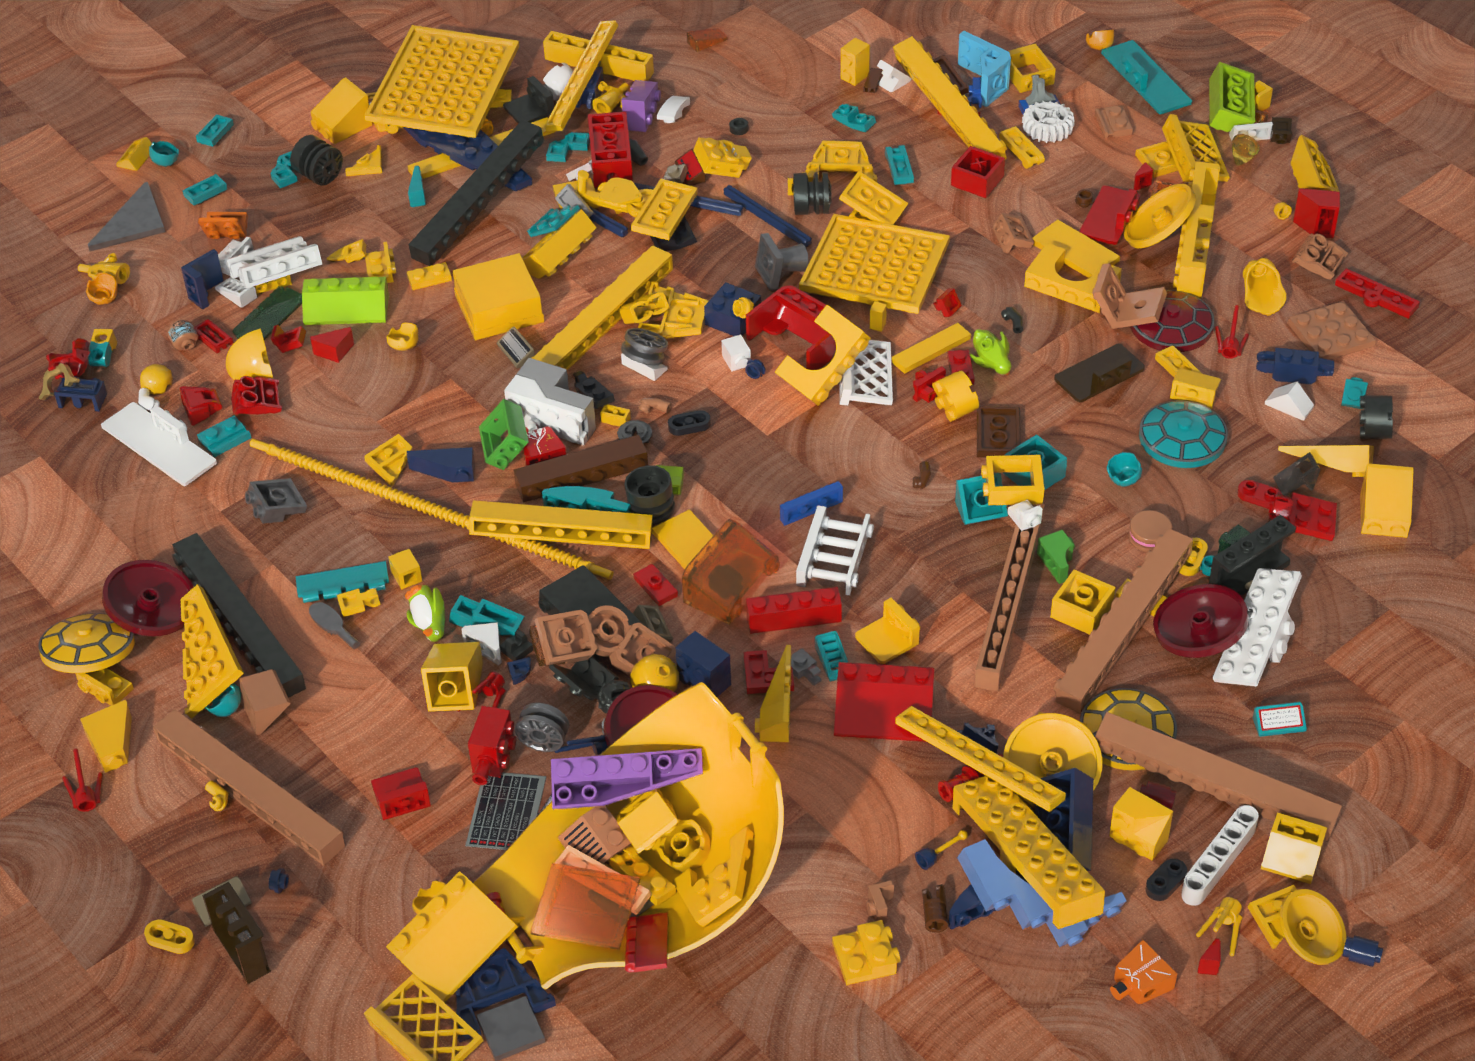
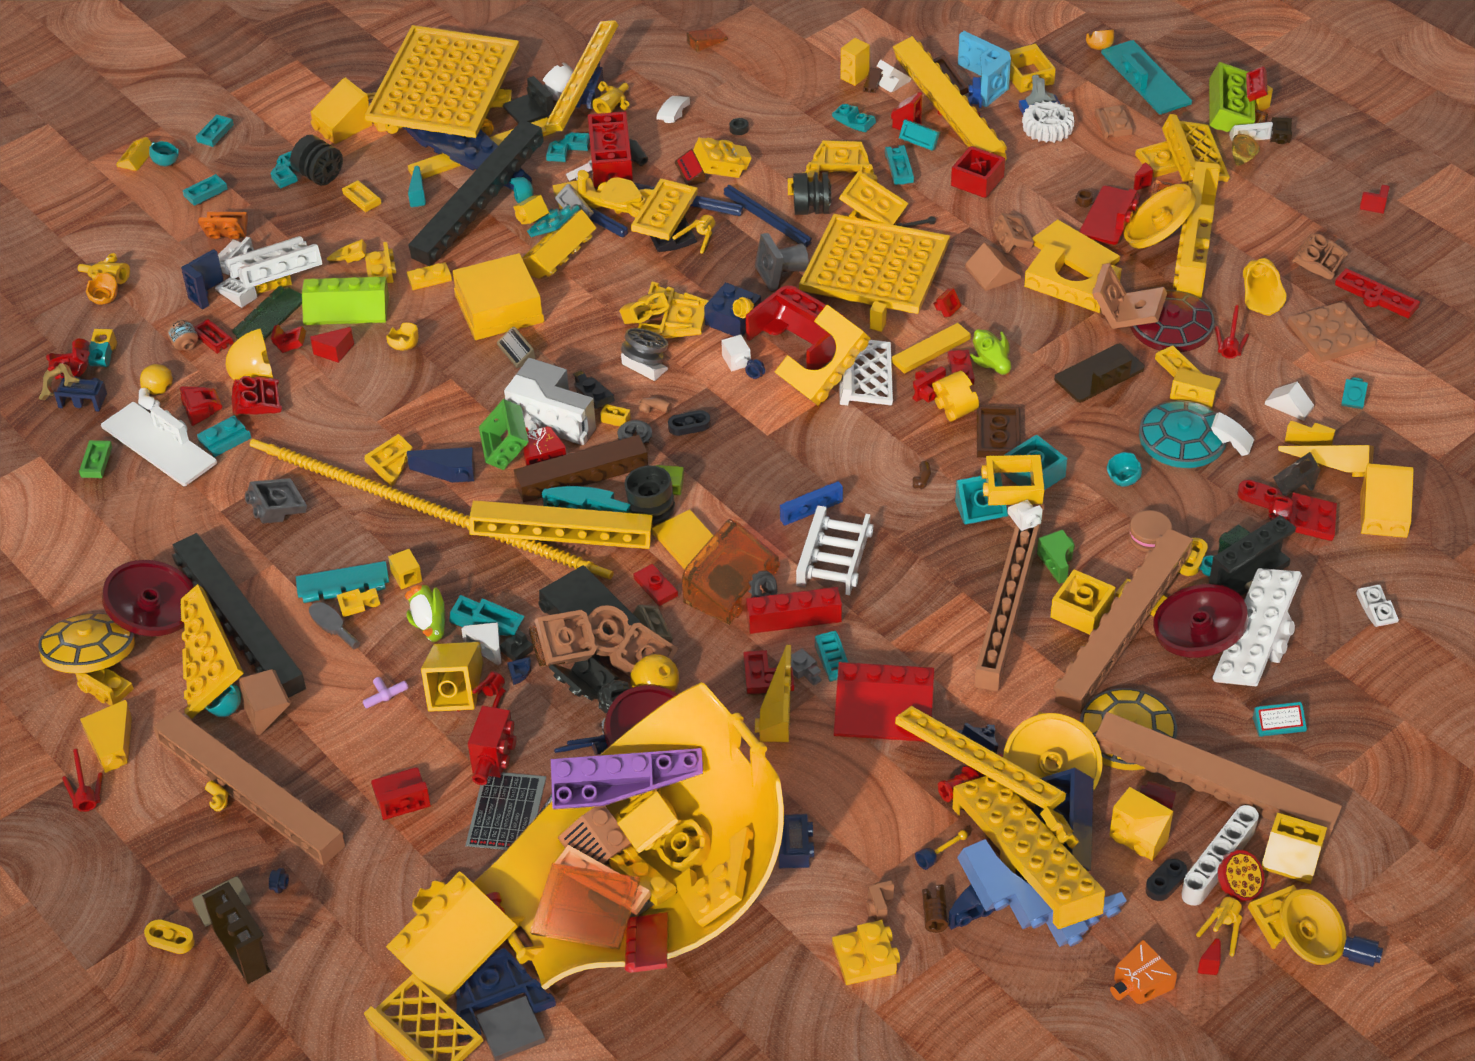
(95, 459): none -> bright green plate
(133, 221): flat silver tile -> none
(361, 196): none -> yellow tile
(367, 164): yellow tile -> none
(385, 693): none -> lavender piece
(522, 188): none -> teal hair
(530, 209): none -> yellow brick
(542, 727): flat silver wheel -> none
(604, 311): yellow brick -> none
(615, 60): yellow brick -> none
(641, 104): medium lavender wedge -> none
(676, 173): dark tan plate -> none
(703, 227): none -> yellow plant
(703, 662): dark blue brick -> none
(767, 581): none -> dark grey gear
(795, 845): none -> dark blue window
(890, 634): yellow bracket -> none
(908, 109): none -> red slope
(919, 134): none -> teal tile
(931, 220): none -> pearl dark grey hinge
(991, 268): none -> nougat slope
(1017, 319): pearl dark grey arm -> none
(1022, 147): yellow plate -> none
(1059, 826): none -> yellow plate
(1230, 430): none -> white slope
(1241, 875): none -> tile
(1256, 83): none -> red plate
(1284, 208): yellow hinge -> none
(1294, 365): dark blue hinge -> none
(1306, 436): none -> yellow slope
(1311, 167): yellow wedge -> none
(1317, 211): red slope -> none
(1375, 202): none -> red panel
(1376, 417): pearl dark grey brick -> none
(1376, 606): none -> white slope

